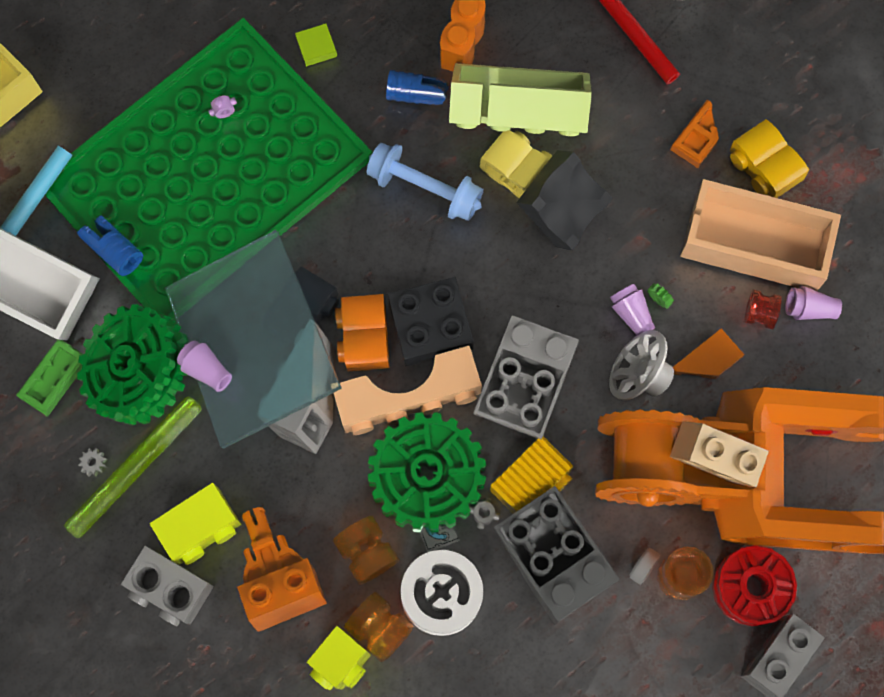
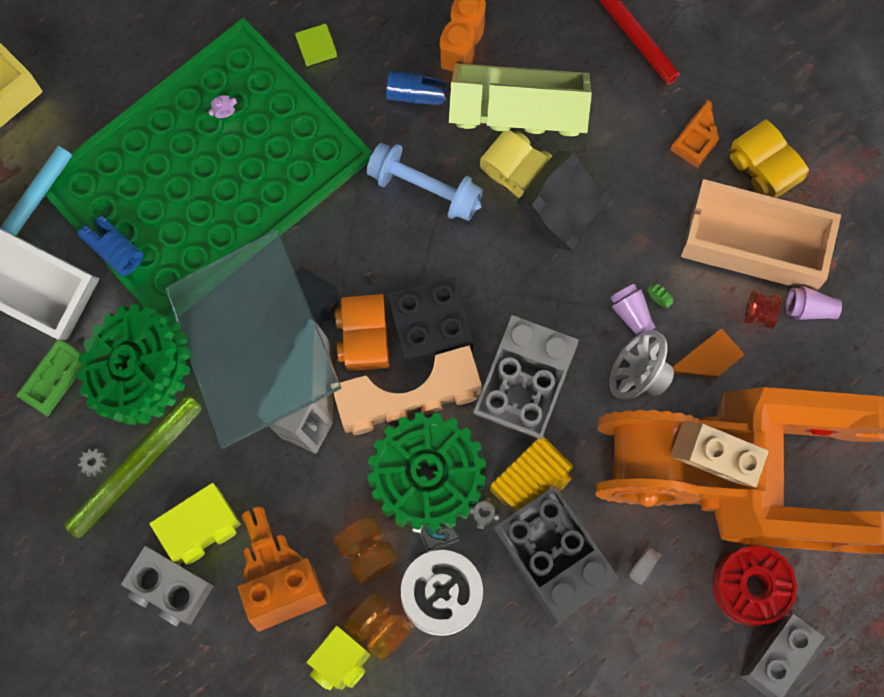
(201, 363): lavender cone -> none
(685, 573): clear orange wheel -> none

